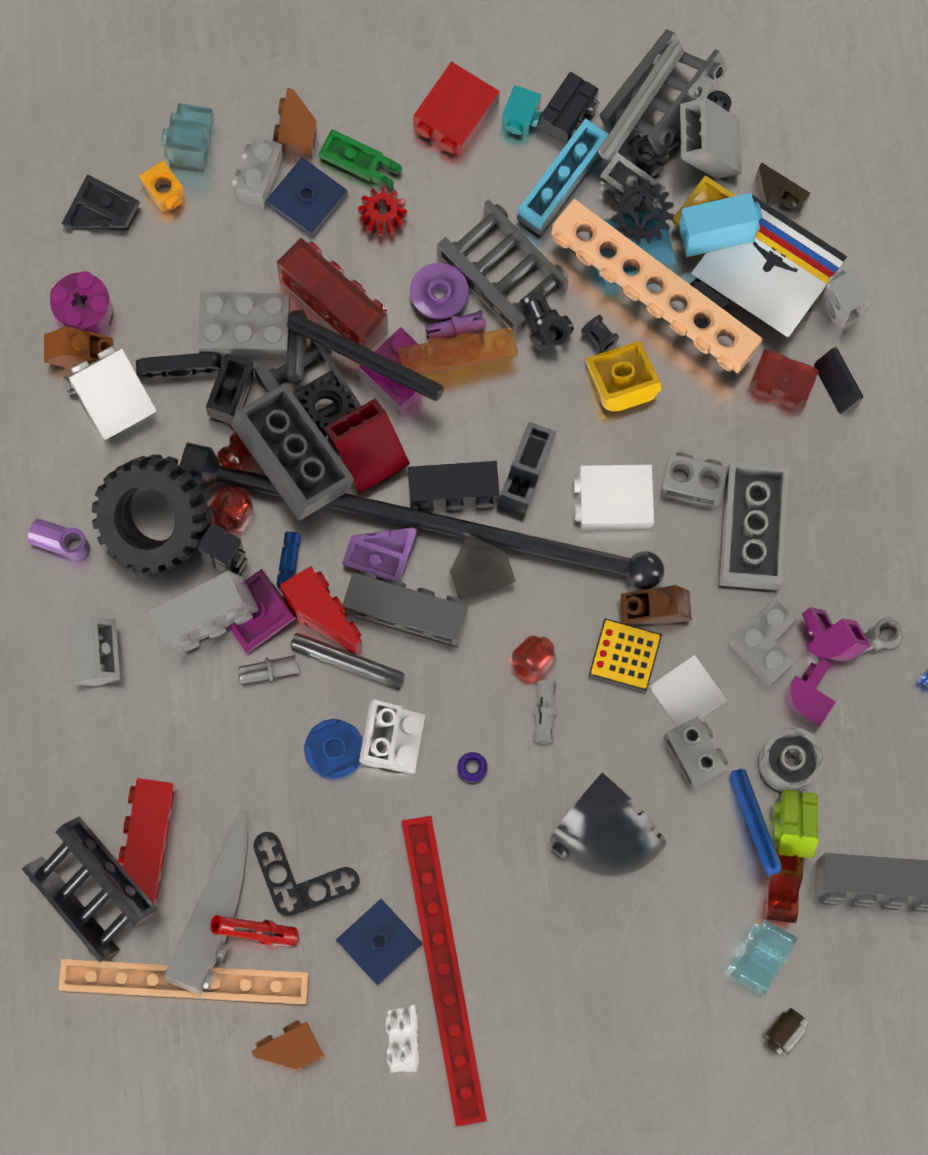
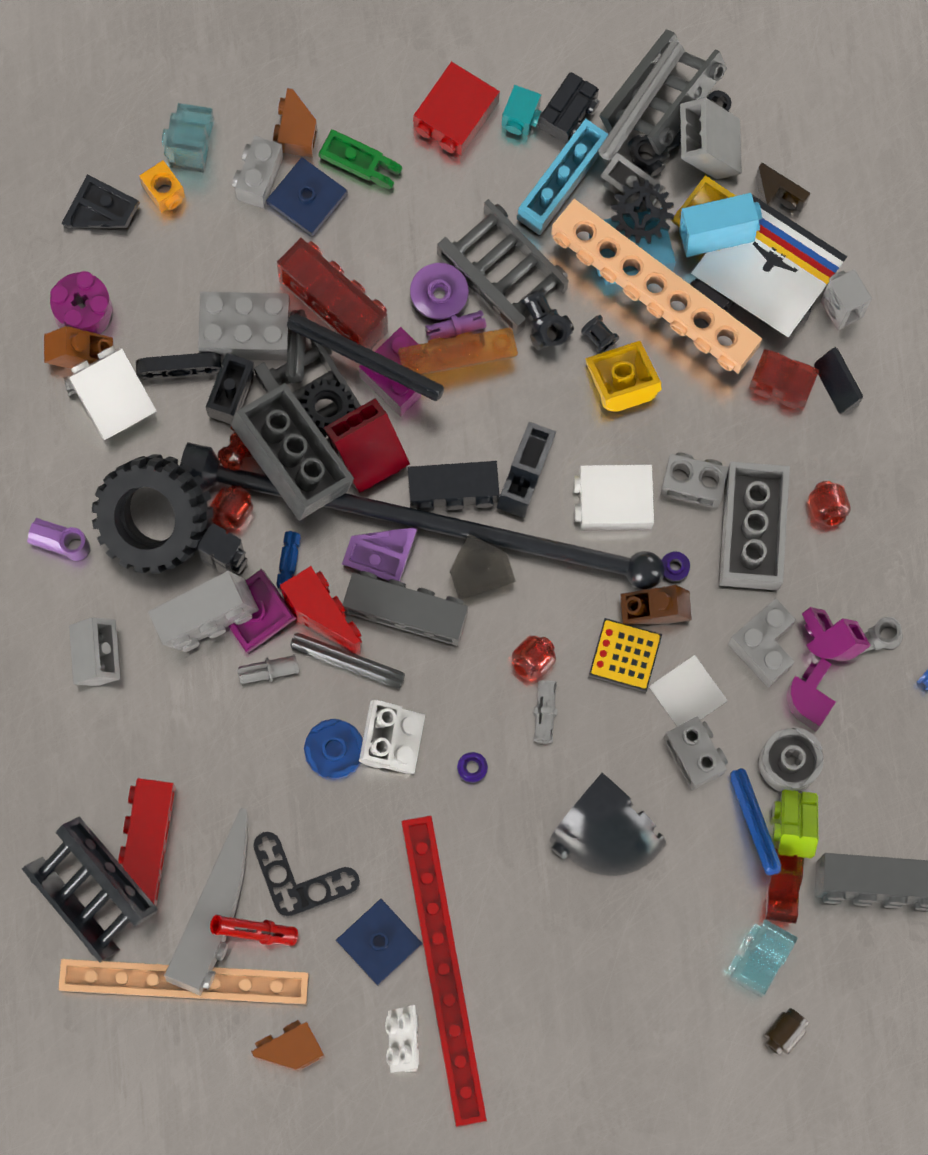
(371, 209): red gear -> none
(676, 575): none -> dark purple plate
(829, 503): none -> clear red head

